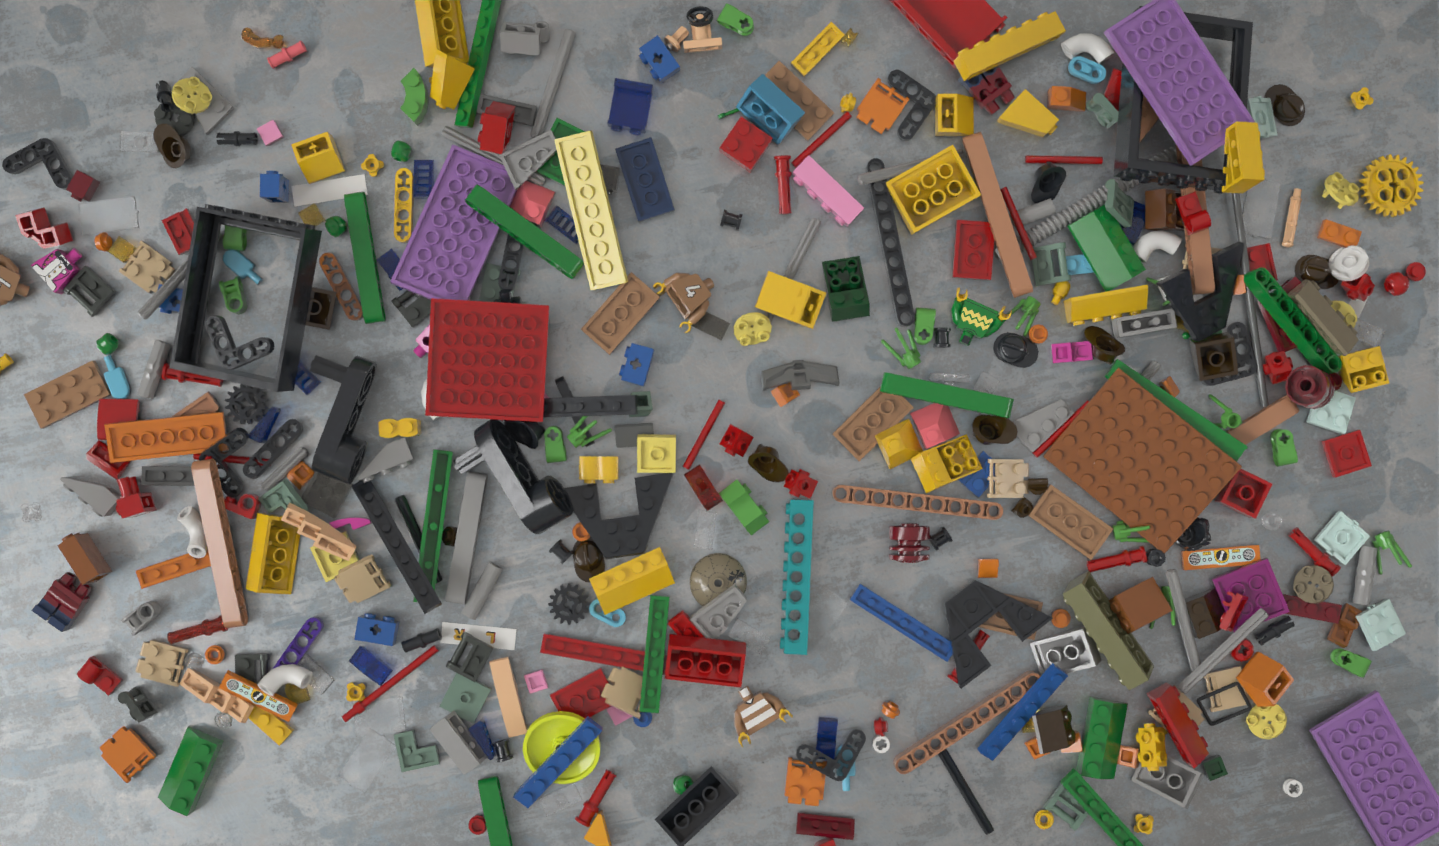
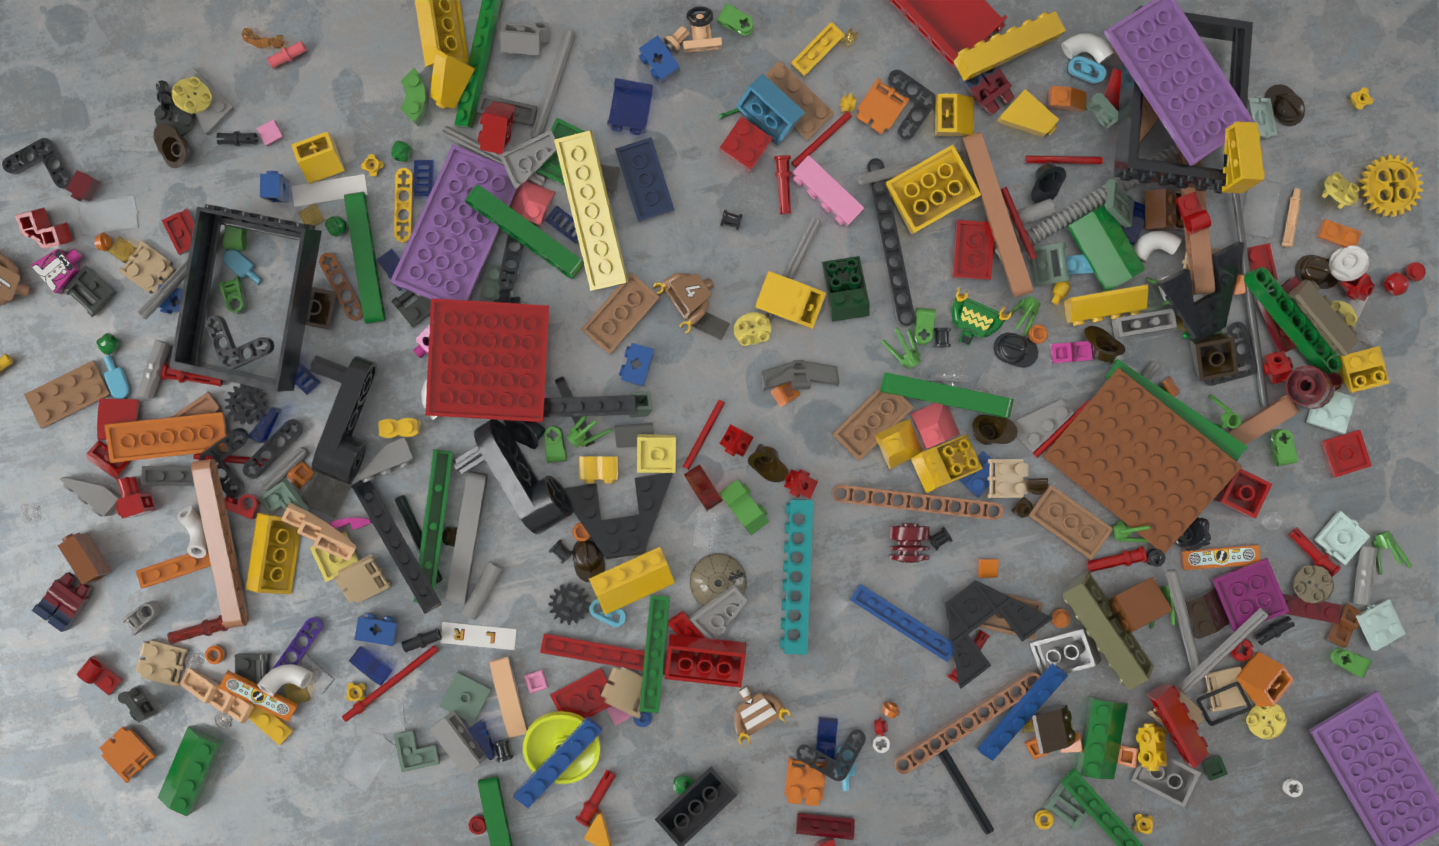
(475, 660): pearl dark grey plate -> none
(1230, 618): red plate -> none

